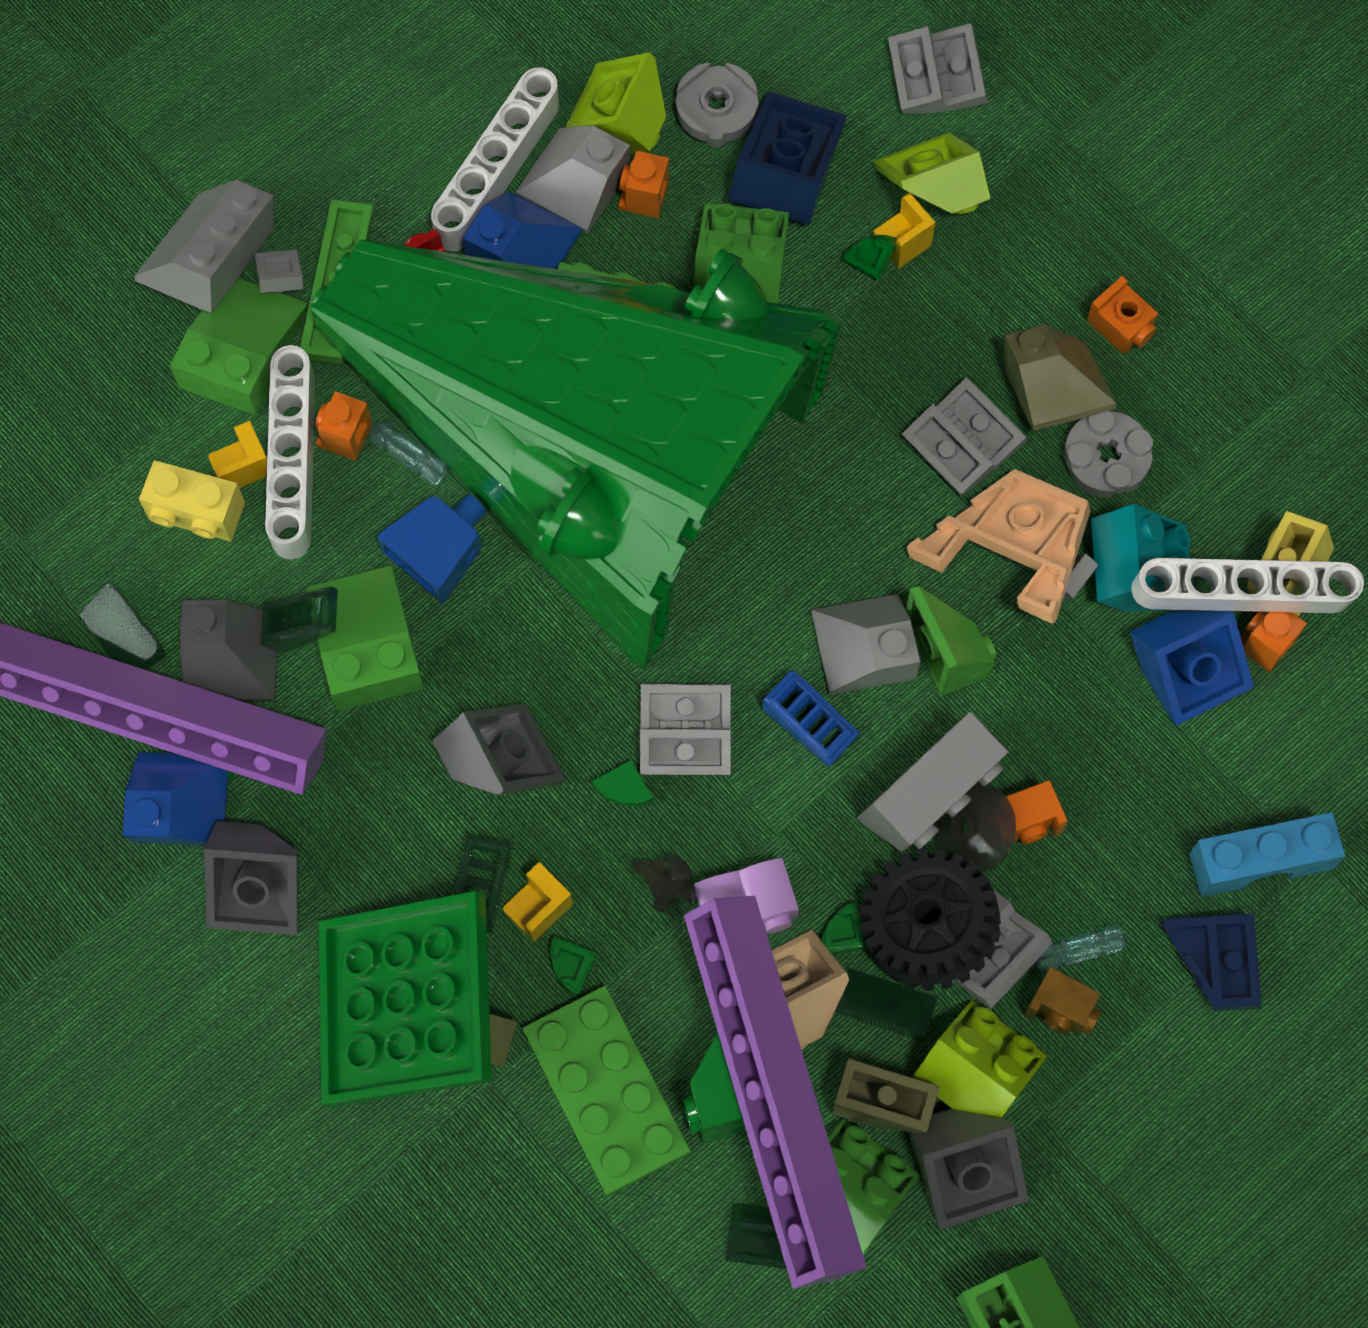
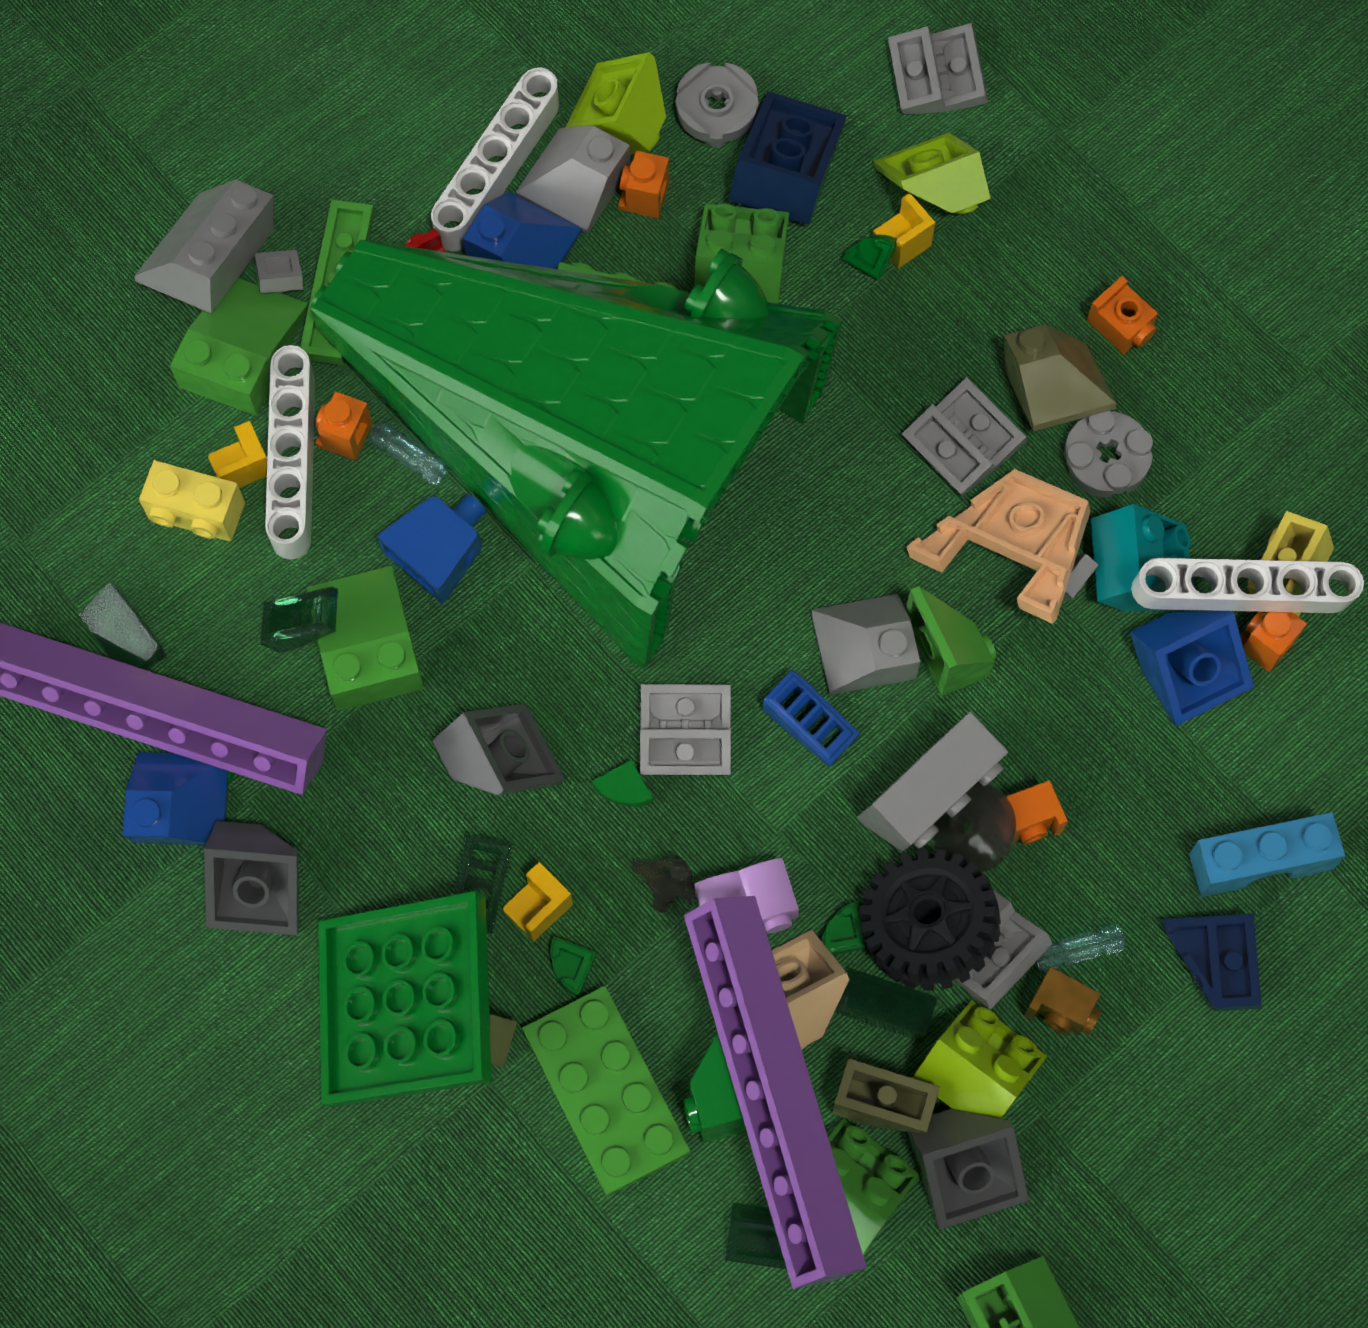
(225, 651): dark grey slope -> none

